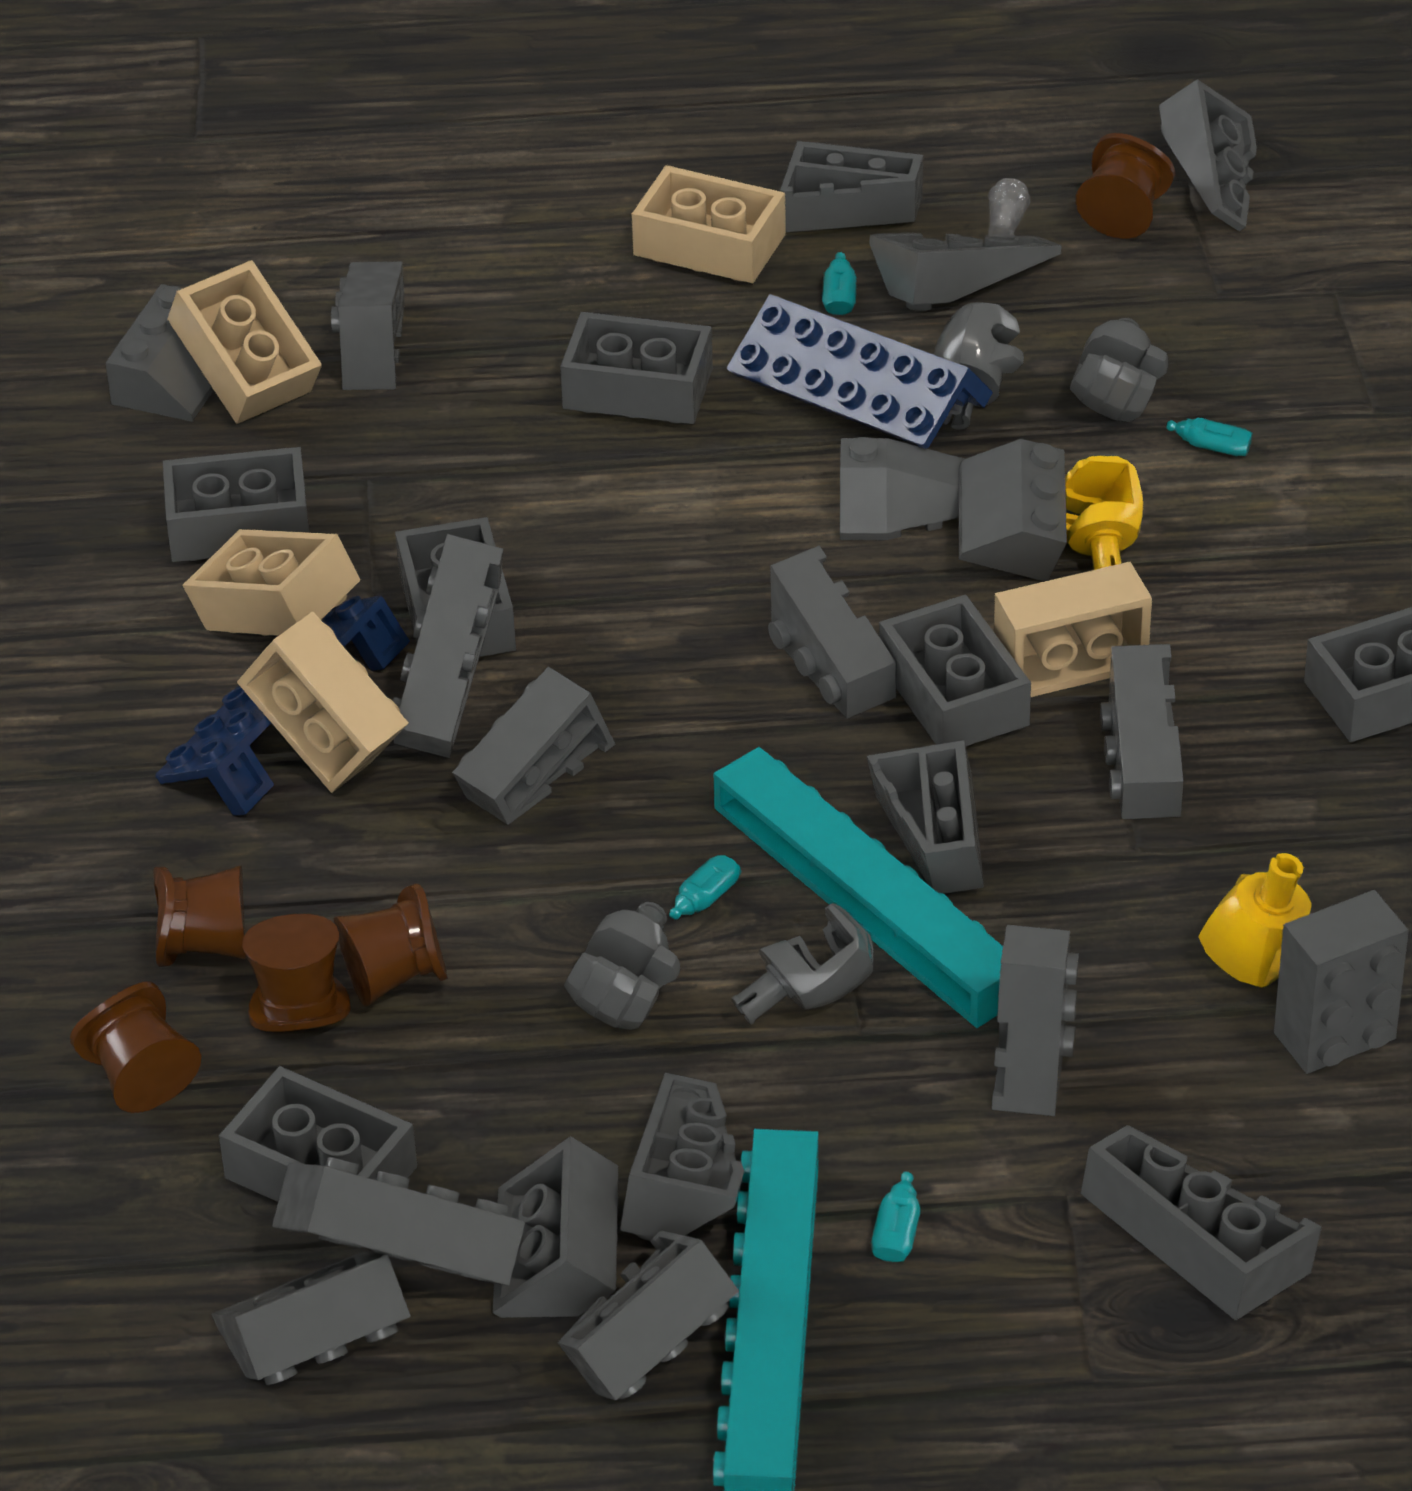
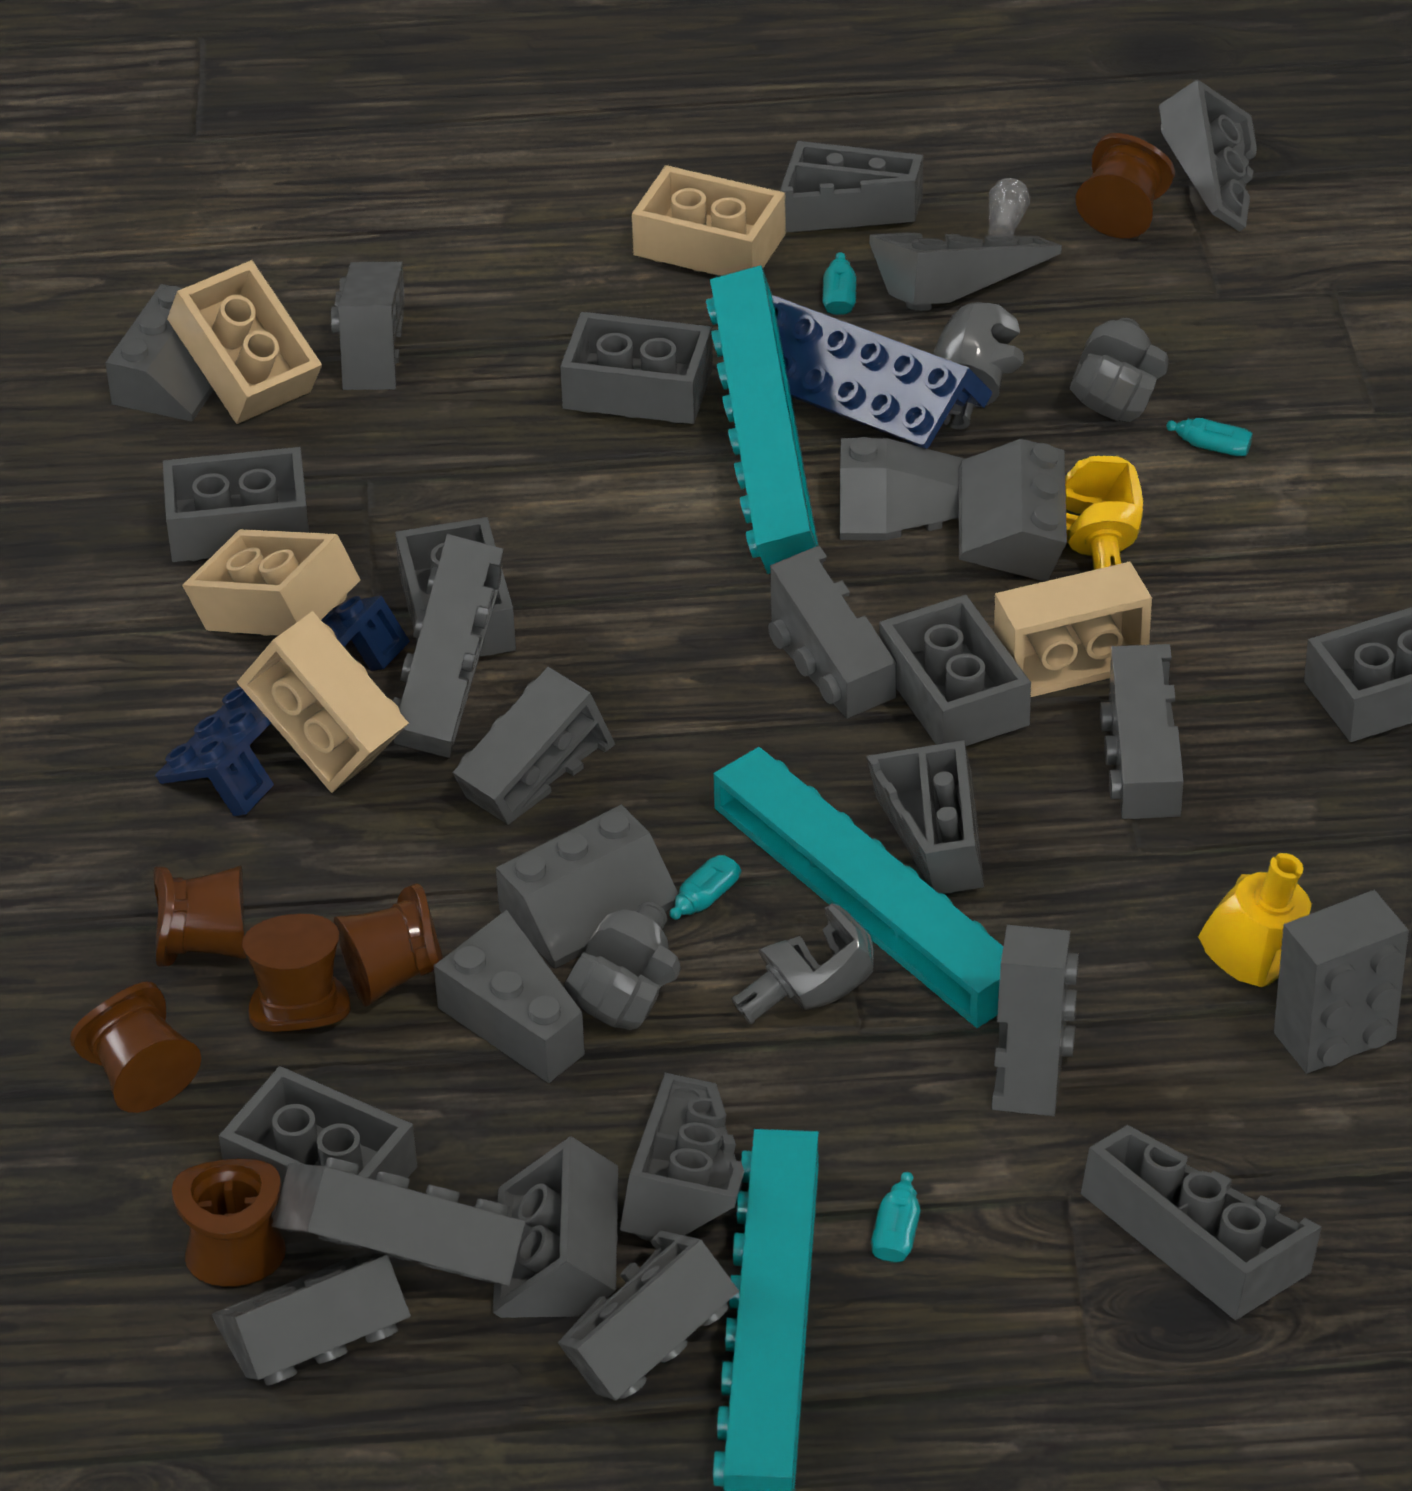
(230, 1220): none -> reddish brown hat
(511, 999): none -> dark grey wedge
(581, 877): none -> dark grey slope
(763, 417): none -> teal brick

